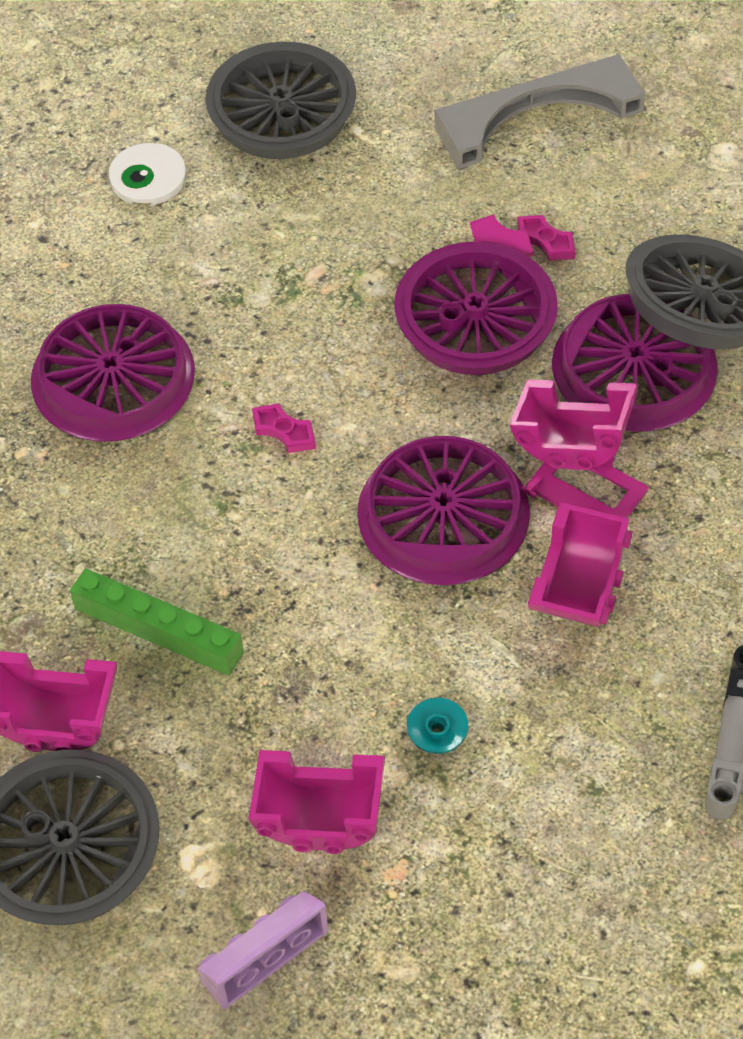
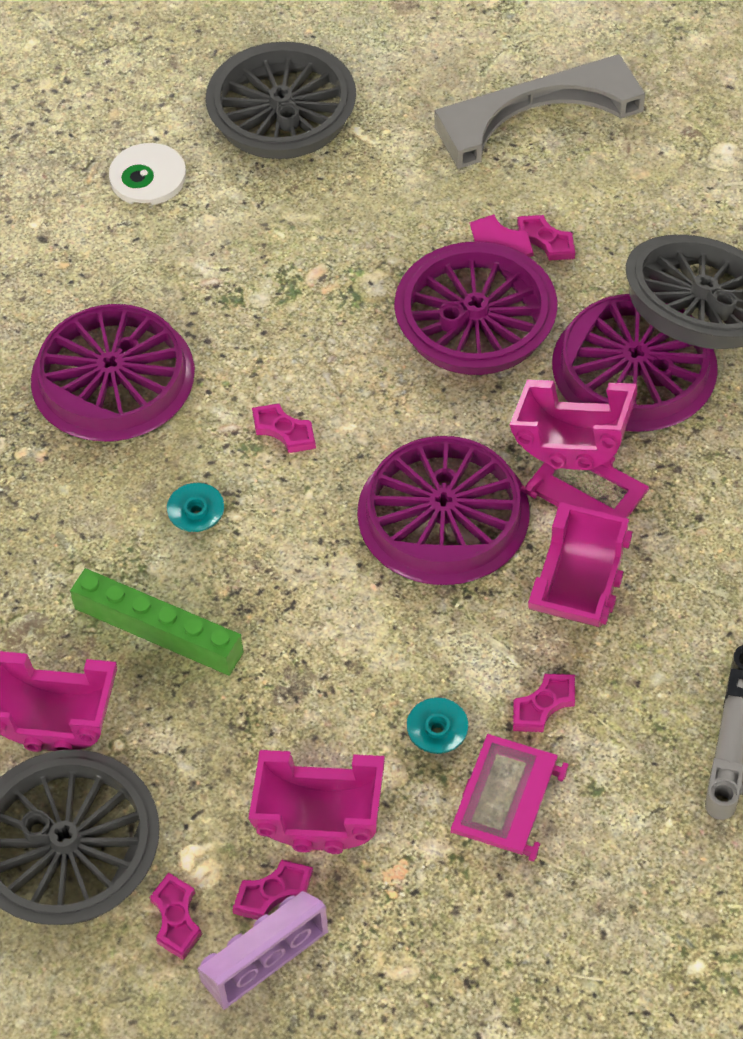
(178, 930): none -> dark pink tile
(194, 498): none -> teal dish
(262, 895): none -> dark pink tile
(506, 795): none -> piece
(534, 710): none -> dark pink tile

